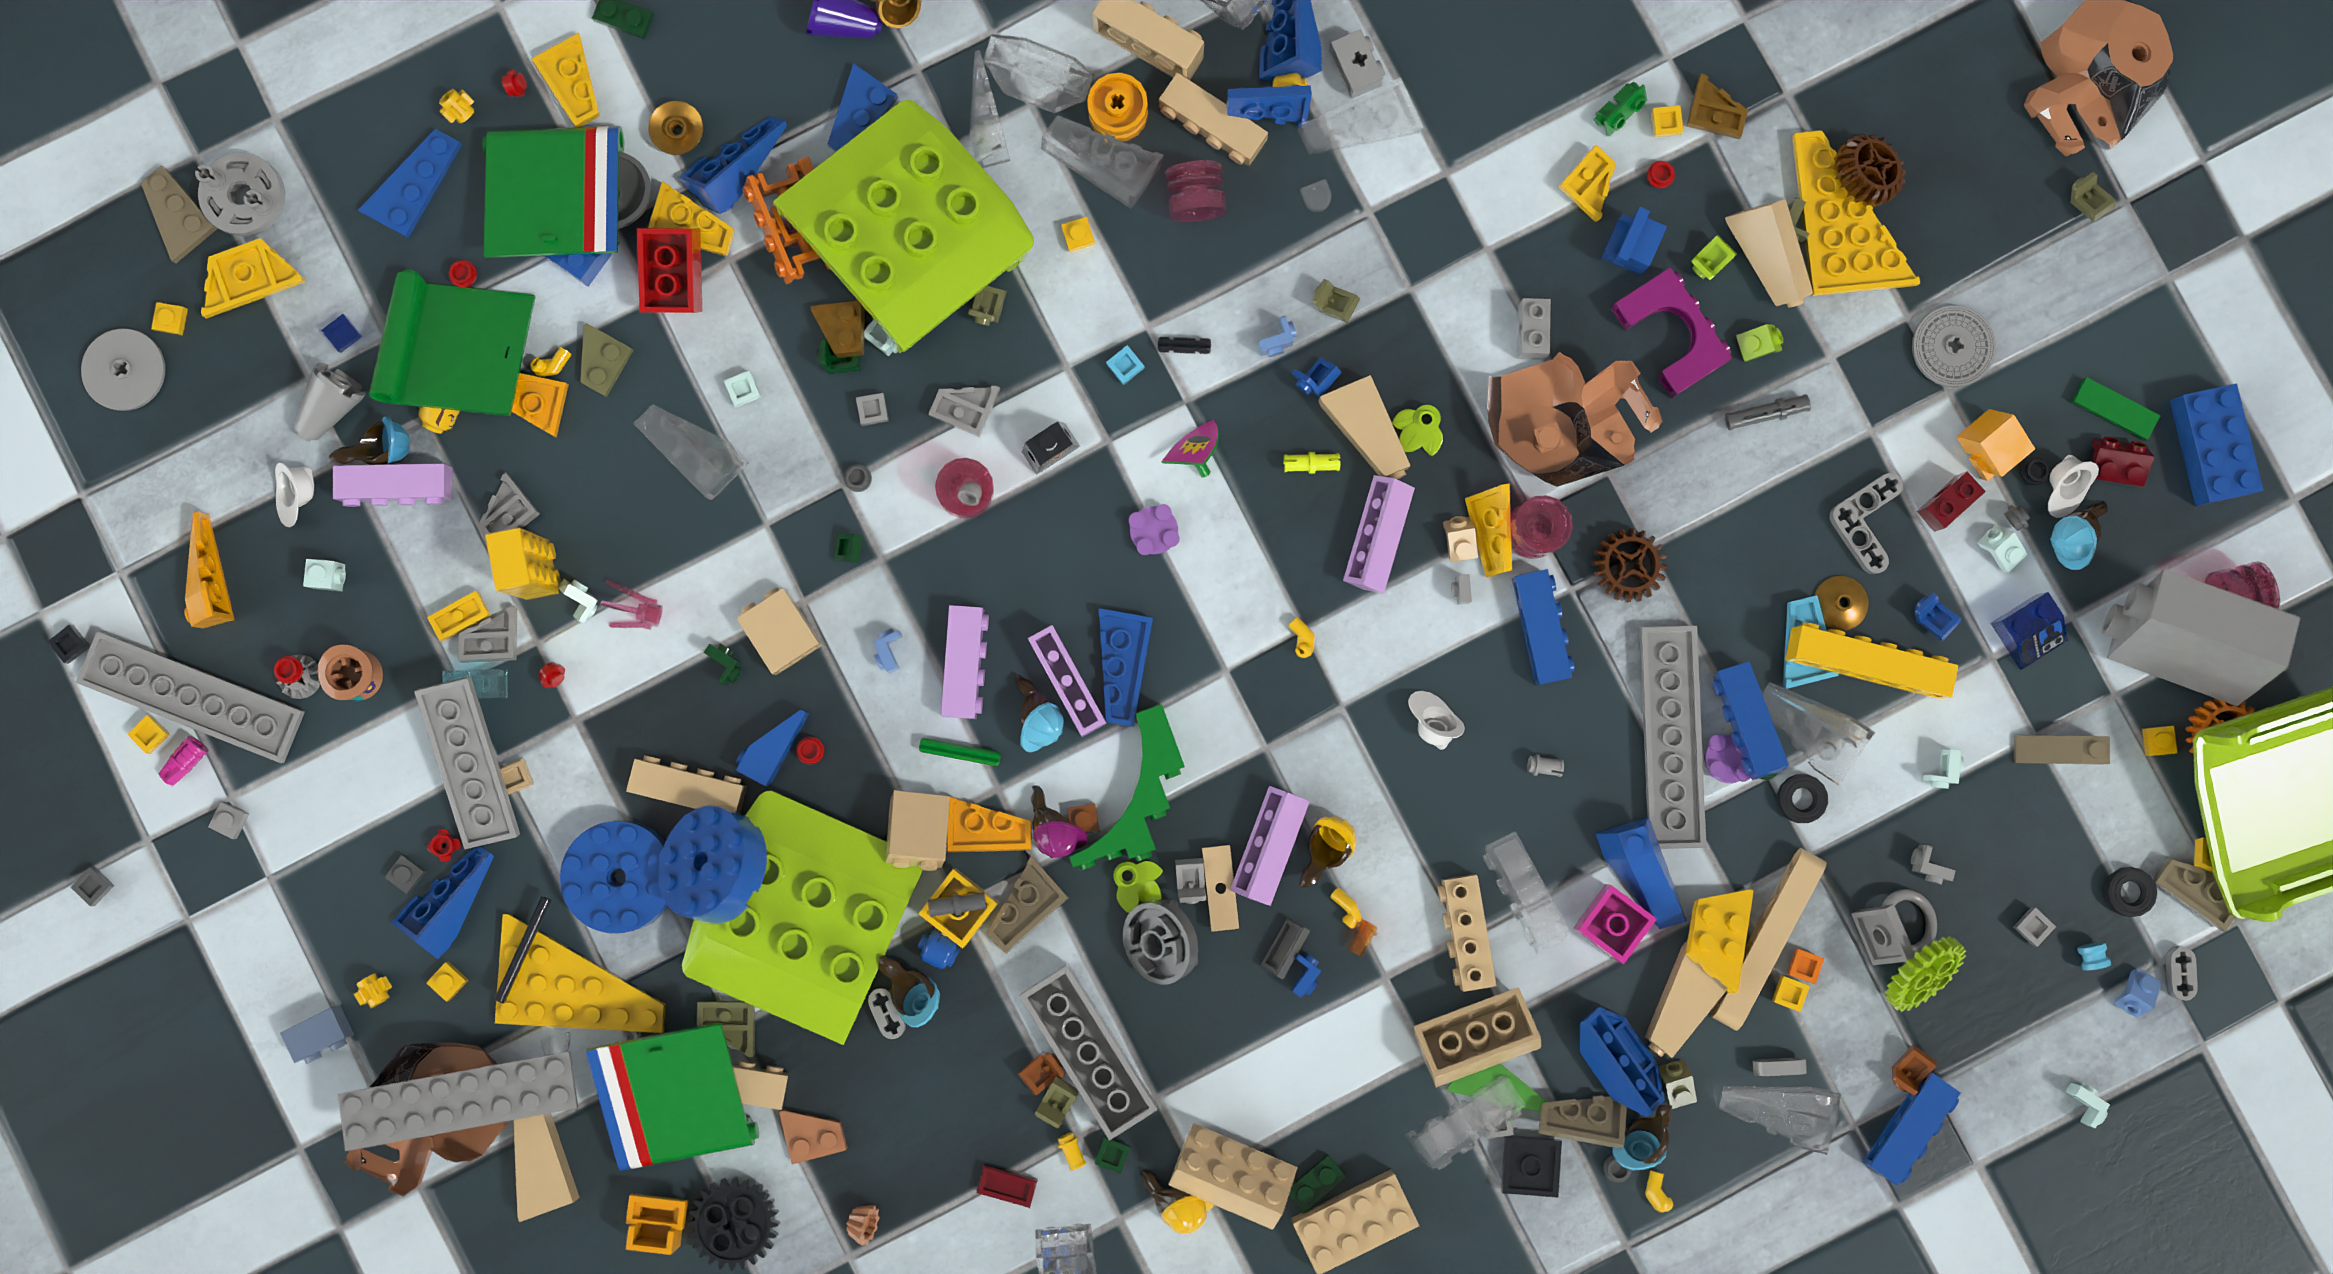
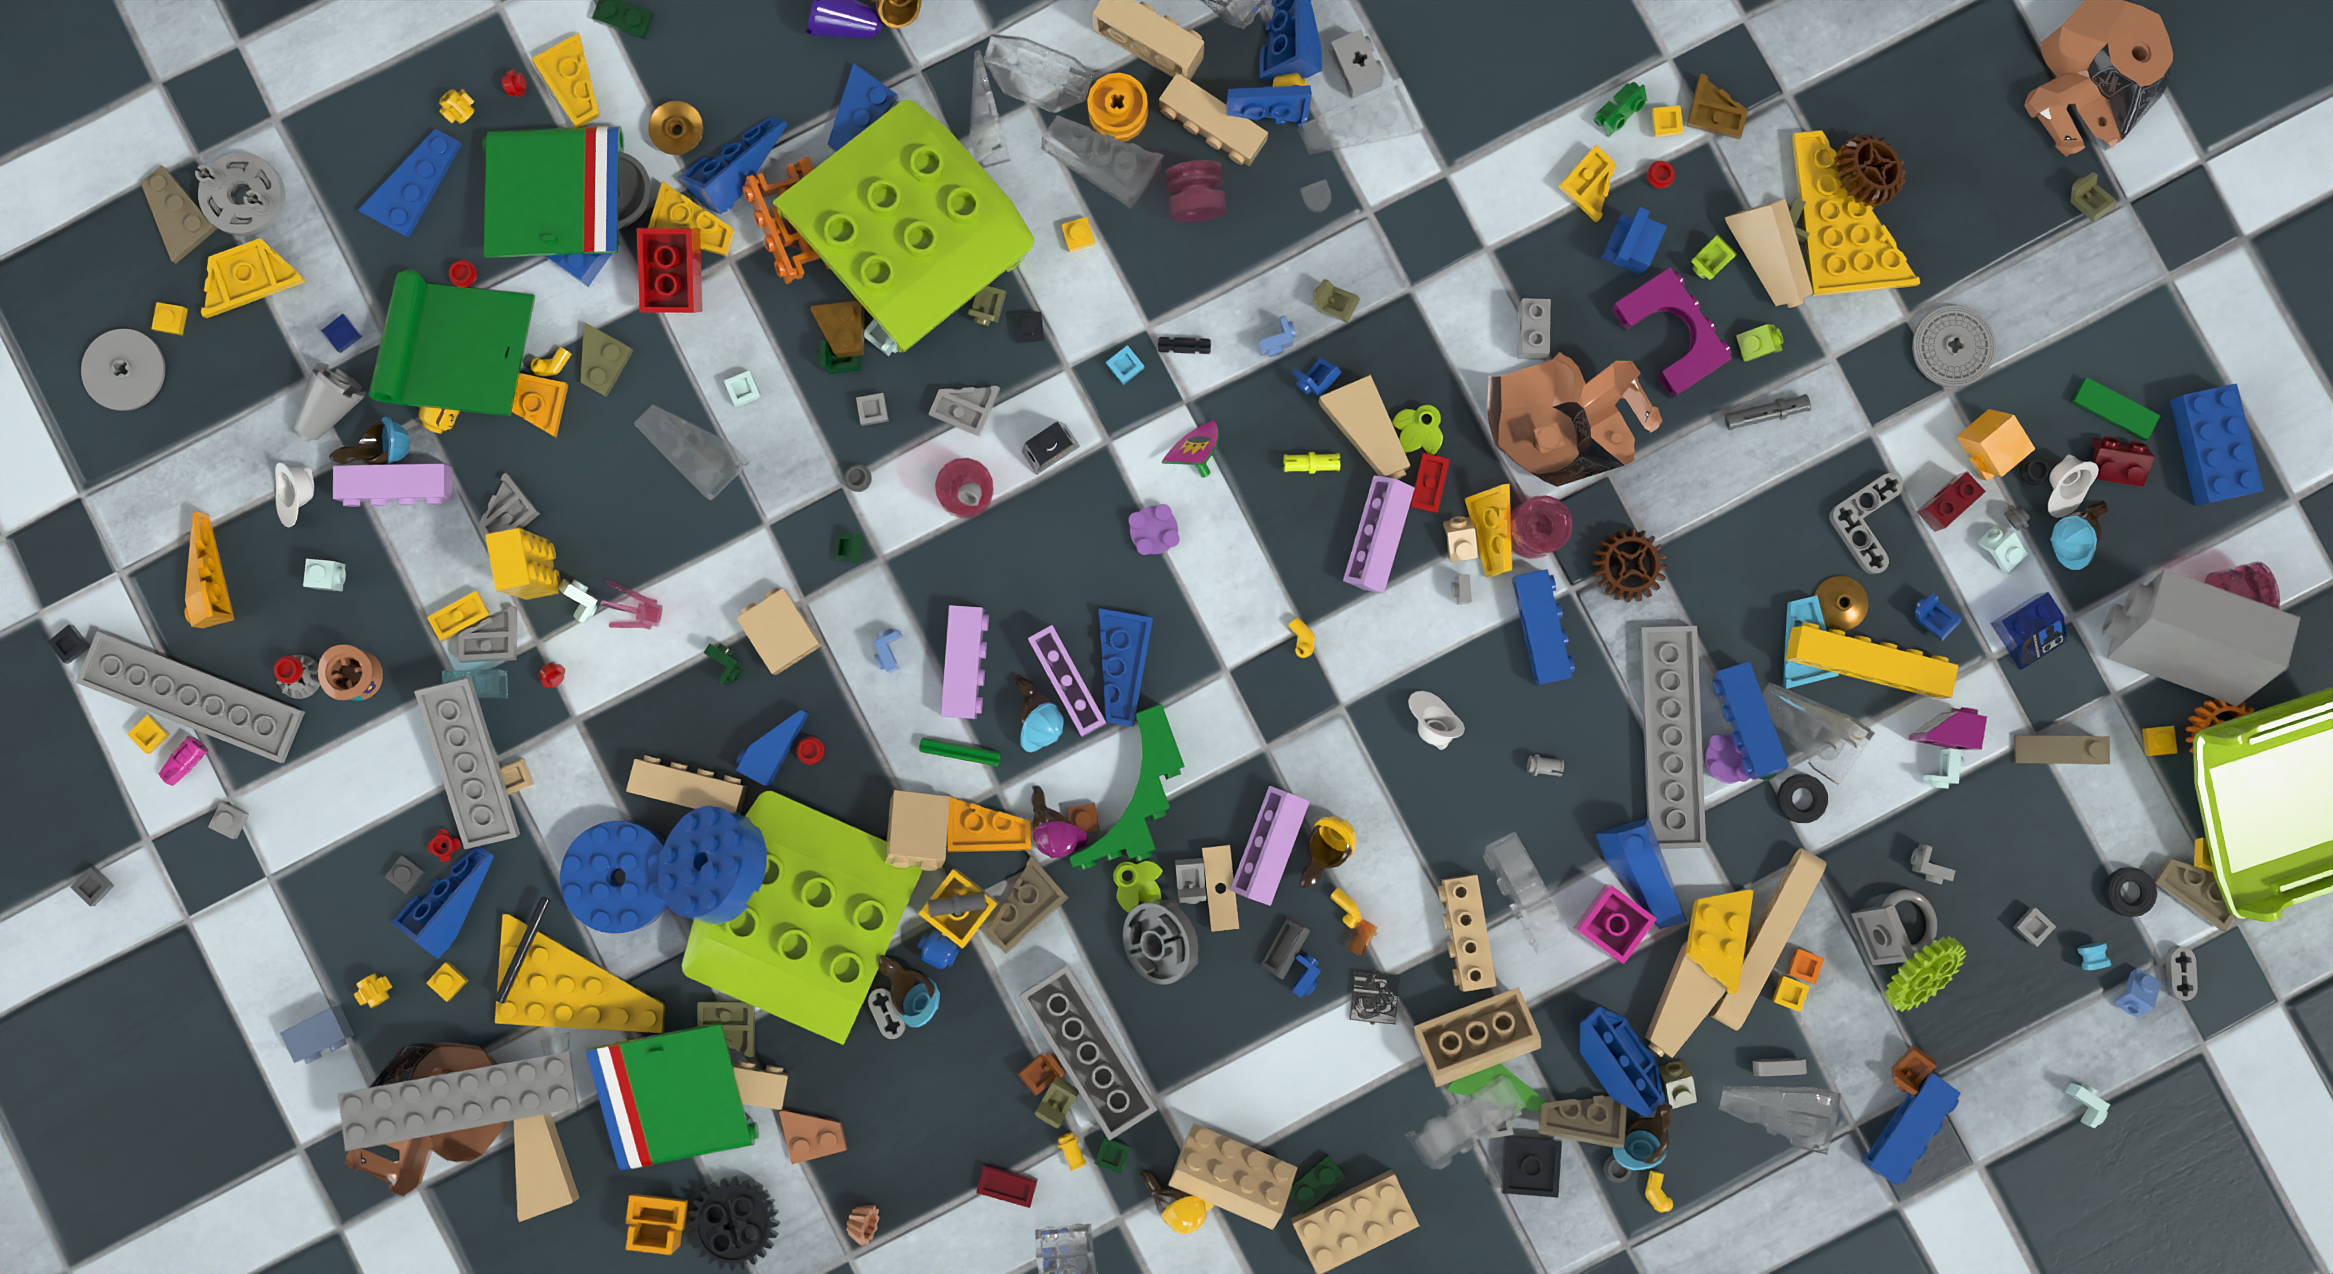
(1029, 327): none -> black plate
(1374, 997): none -> piece
(1429, 483): none -> red plate
(1956, 729): none -> magenta slope

